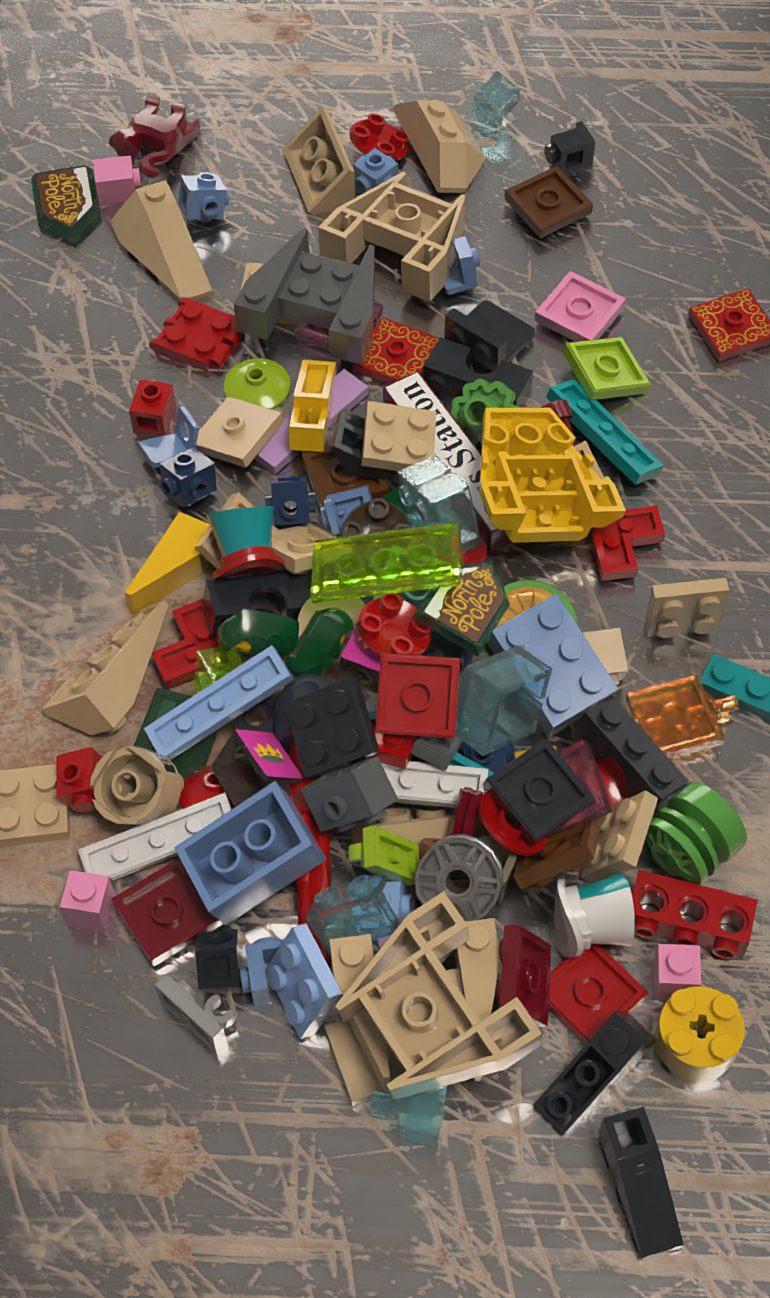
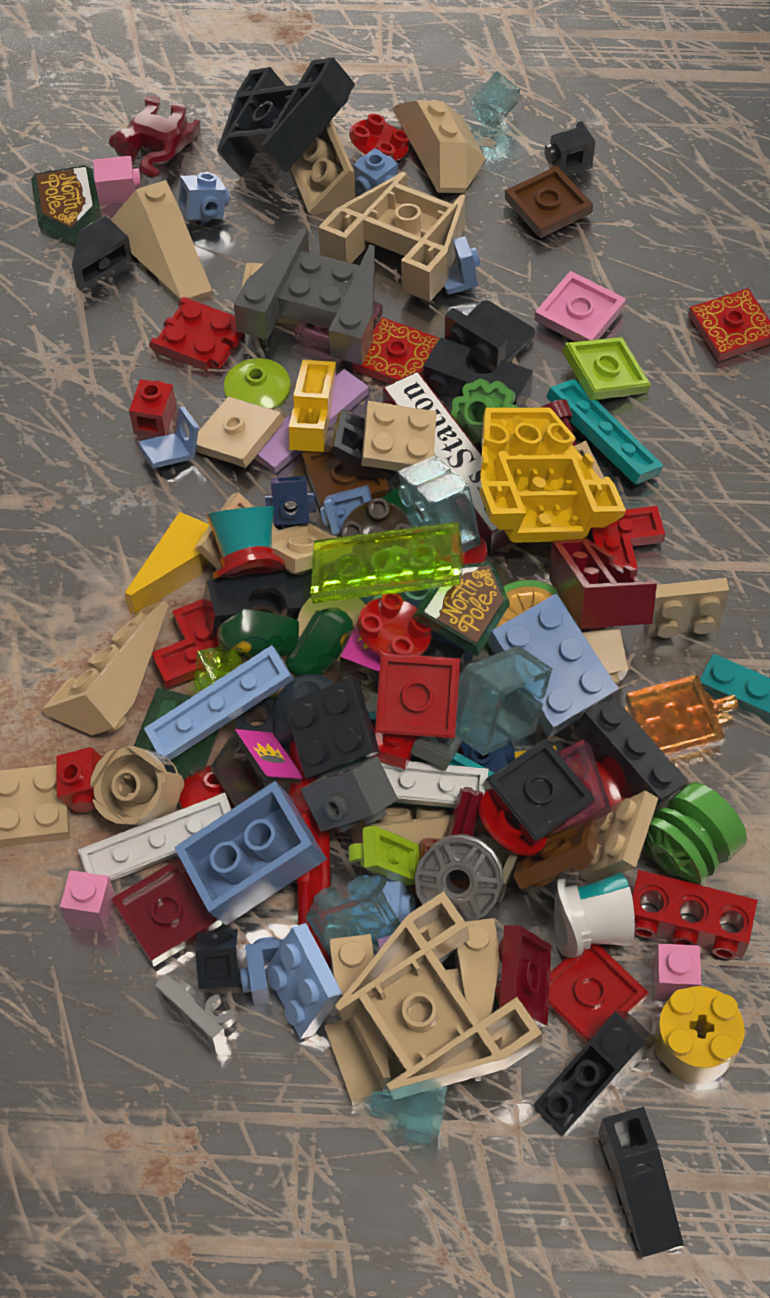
(99, 251): none -> black slope
(188, 477): dark blue brick -> none
(282, 117): none -> black wedge
(597, 588): none -> dark red wedge

